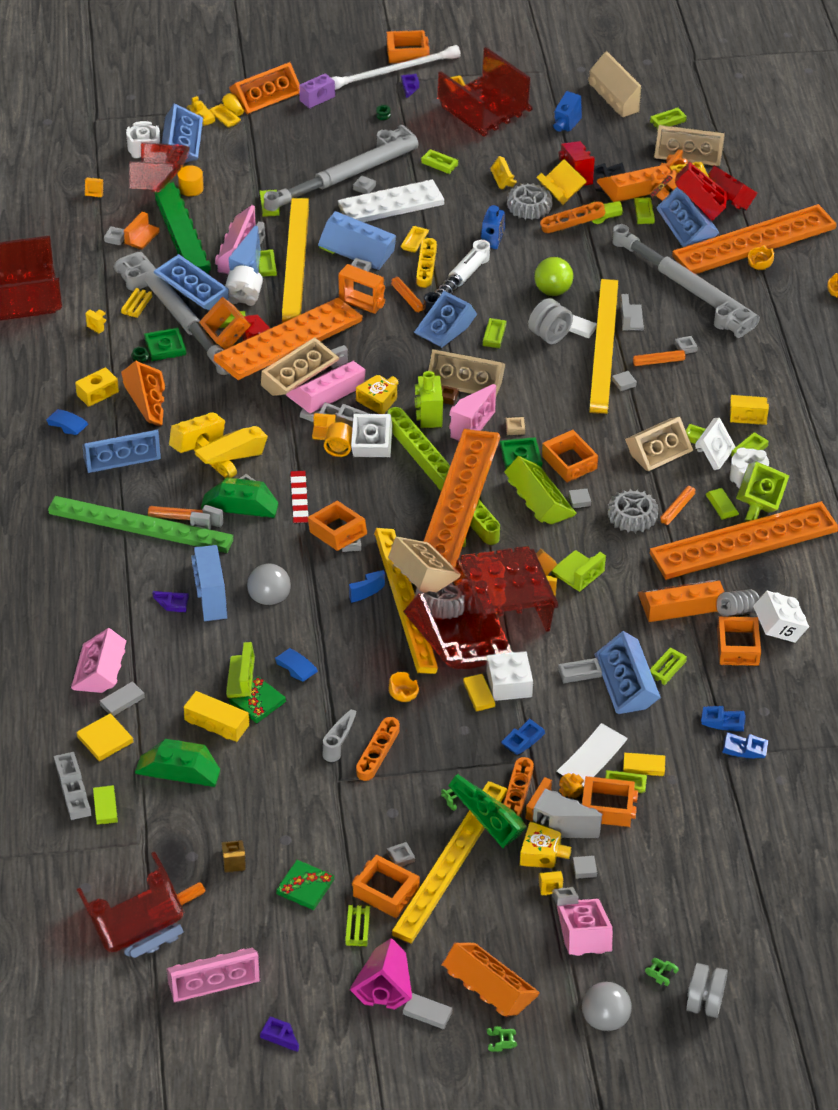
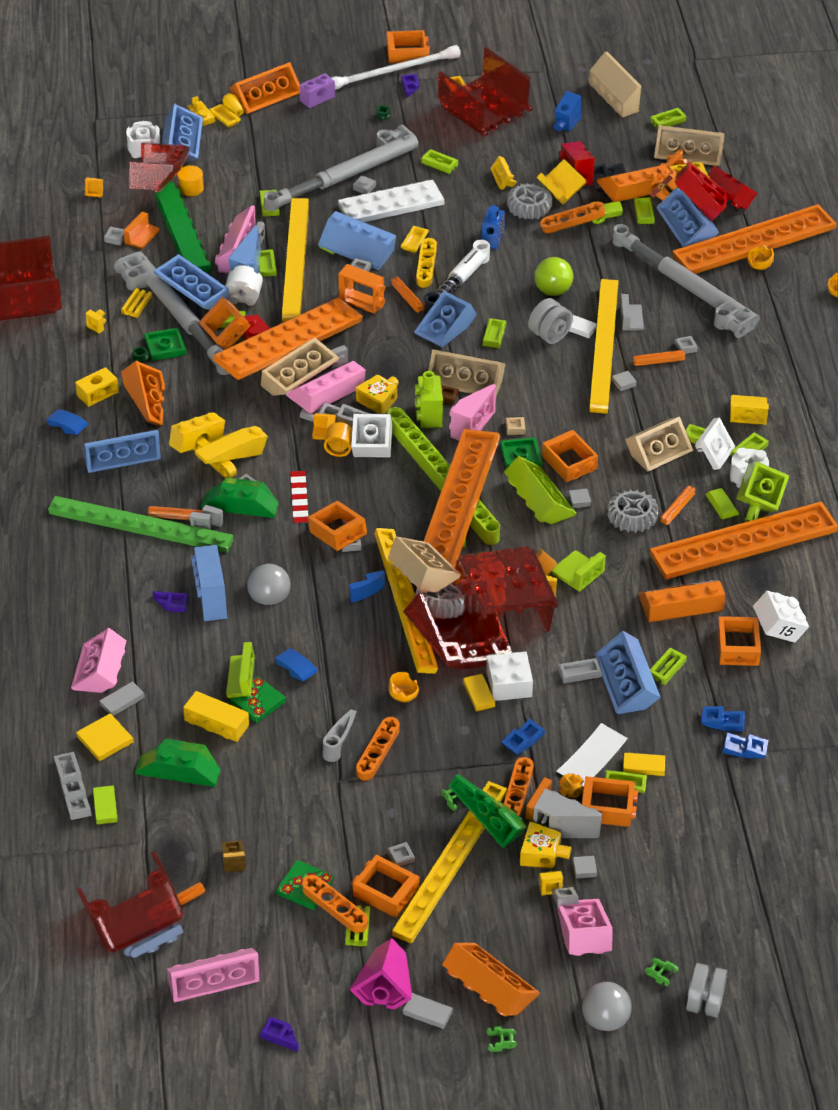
(332, 905): none -> orange beam
(737, 602): light grey piece -> none

